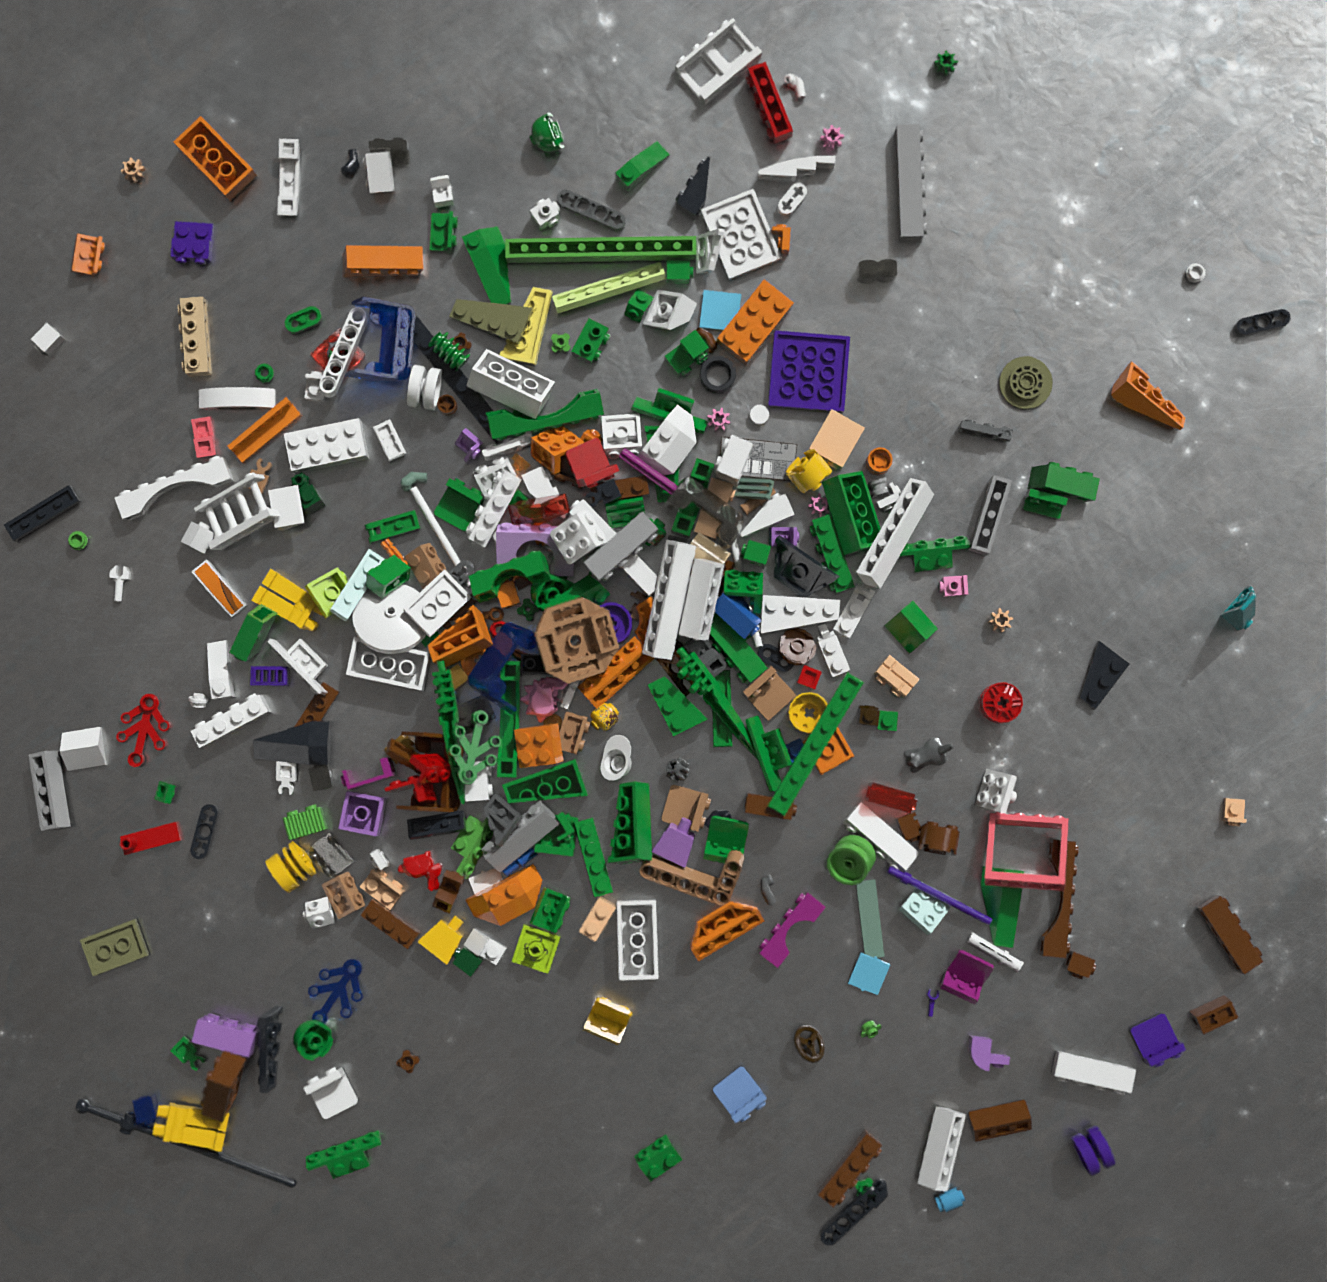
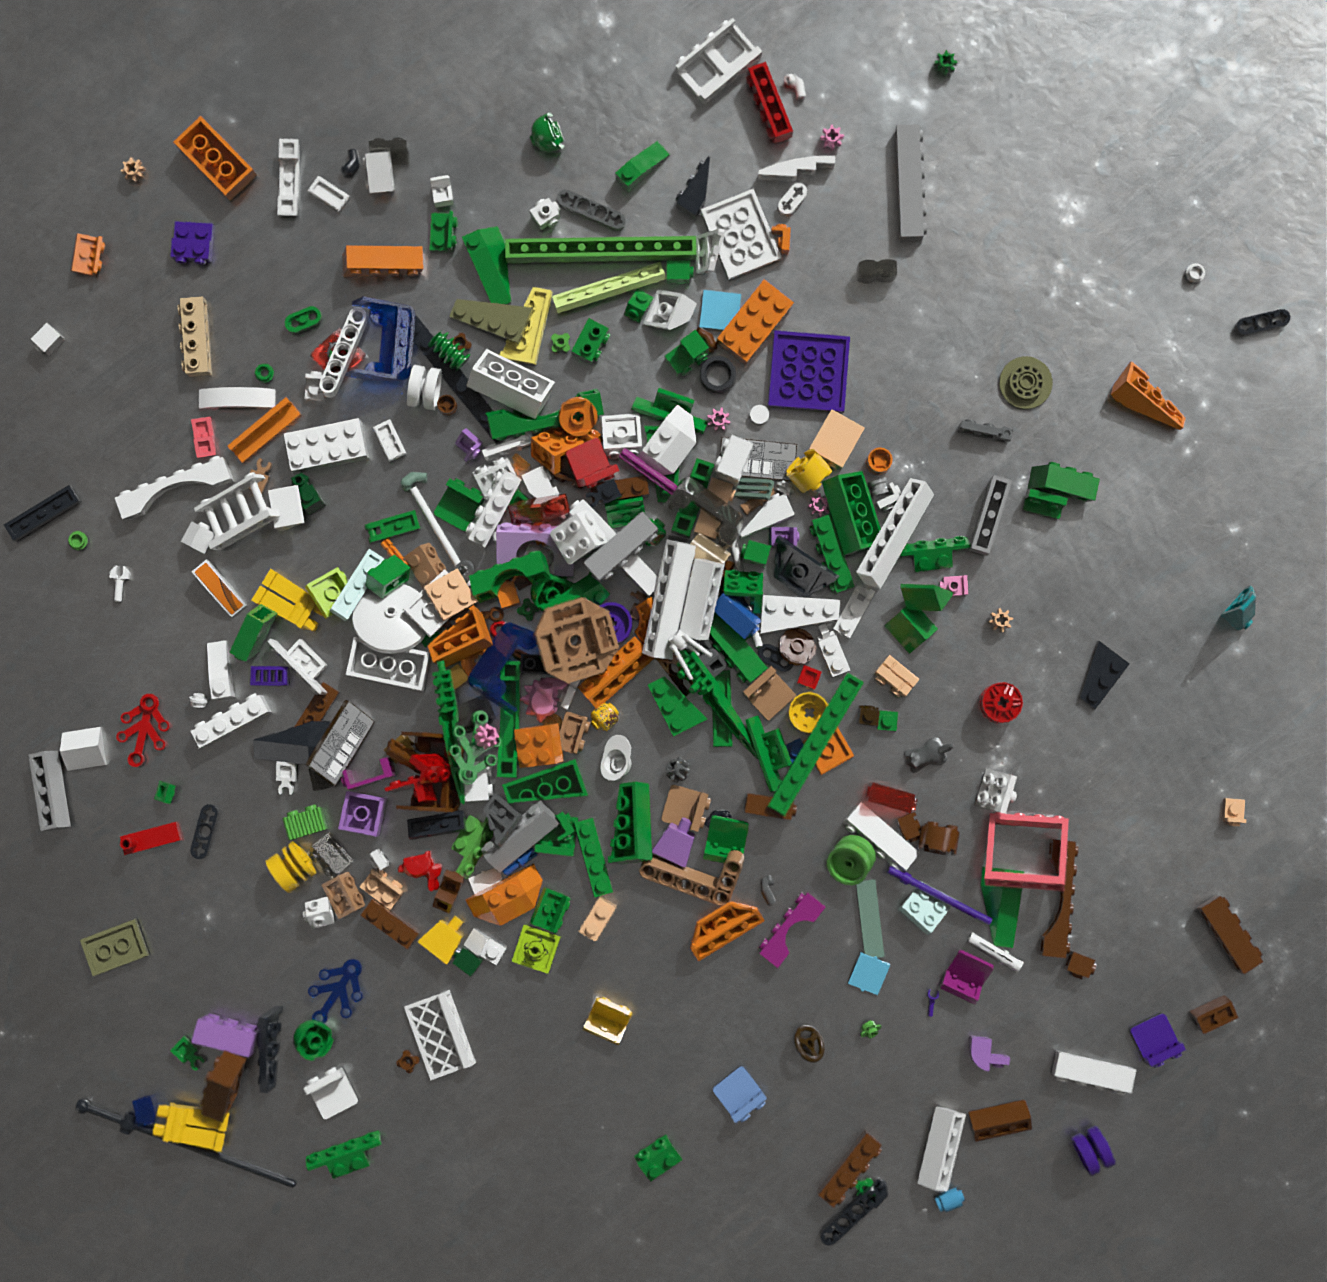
(329, 194): none -> white tile
(340, 742): none -> tile
(450, 594): none -> light nougat plate
(455, 1029): none -> white fence
(486, 736): none -> bright pink gear
(568, 410): none -> orange plate
(637, 939): white brick -> none
(681, 641): none -> white plant
(784, 488): none -> white plate
(925, 597): none -> green slope

